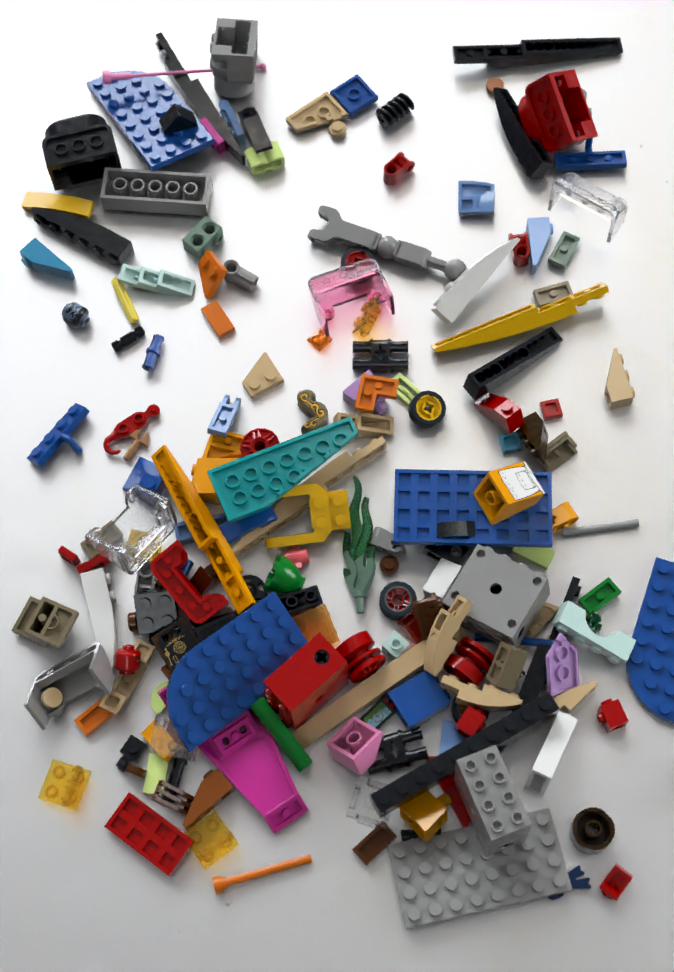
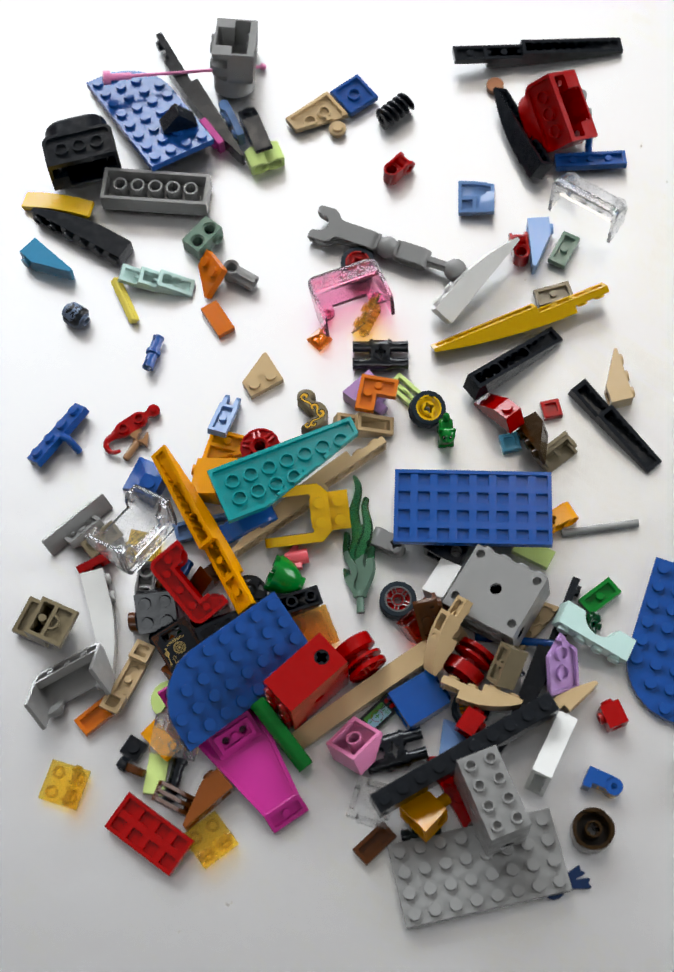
(51, 698): tan tile -> none
(68, 556): red tile -> none
(76, 527): none -> light grey bracket
(127, 659): red head -> none
(128, 338): black axle -> none
(222, 883): orange piece -> none
(389, 565): reddish brown plate -> none
(395, 645): light aqua bracket -> none
(446, 432): none -> green animal
(456, 528): black sticker -> none
(508, 492): light orange slope -> none
(602, 781): none -> blue leg
(614, 425): none -> black slope
(615, 882): red bracket -> none

